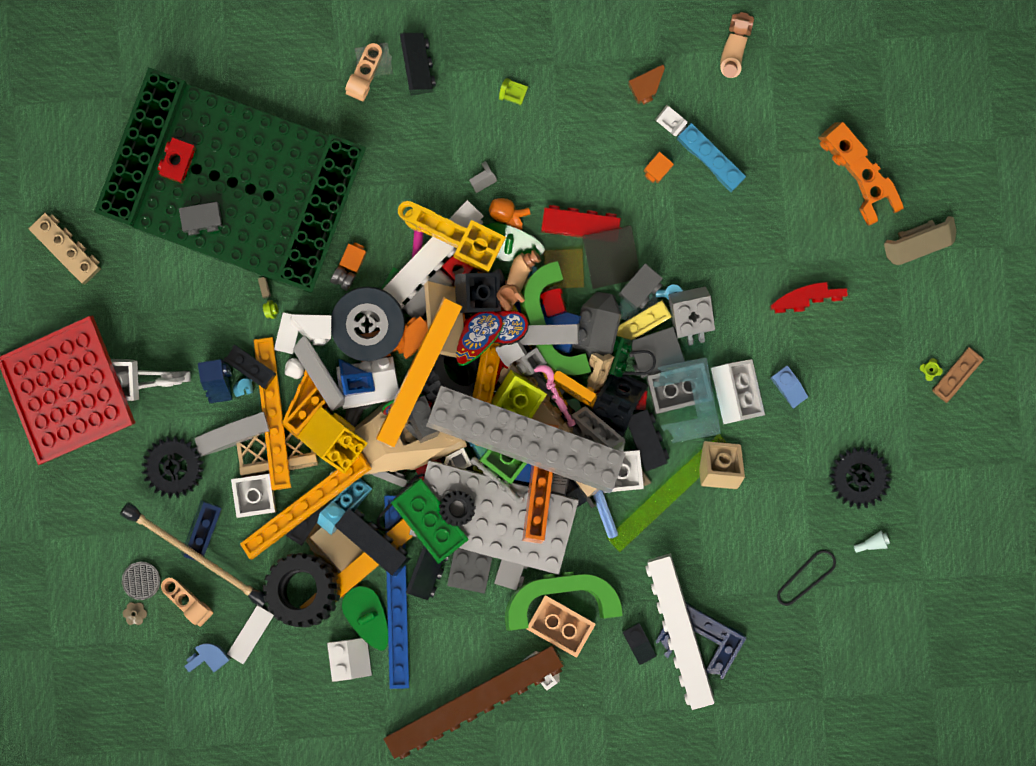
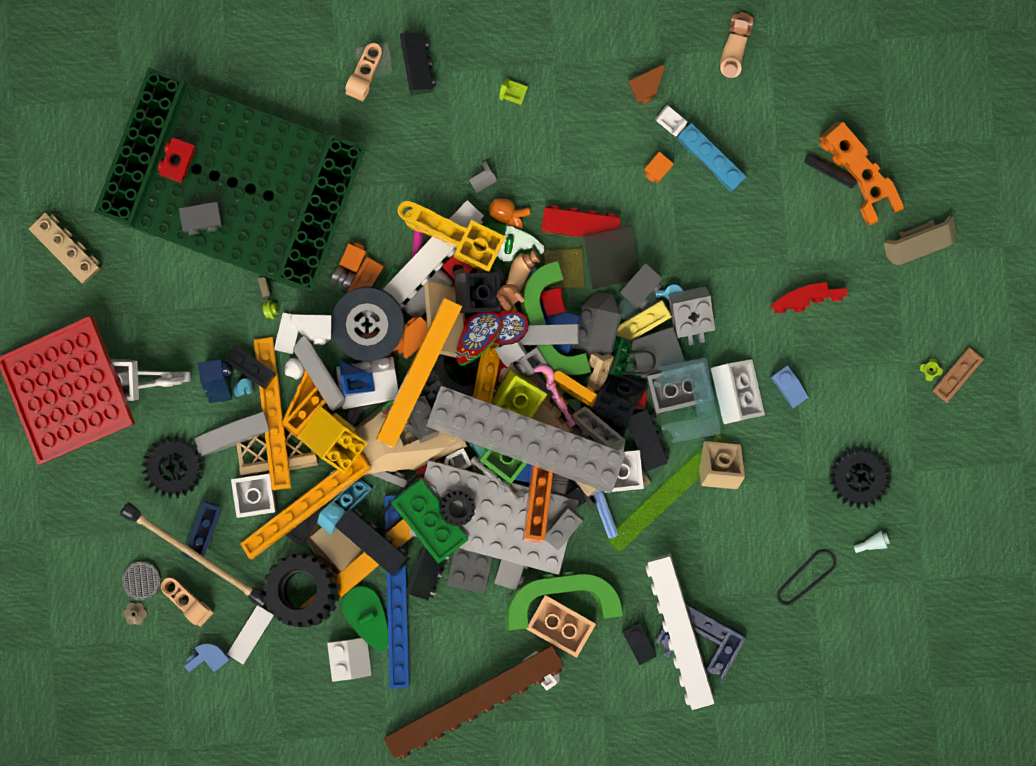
(366, 275): none -> orange hinge
(563, 527): none -> brick
(830, 171): none -> black axle

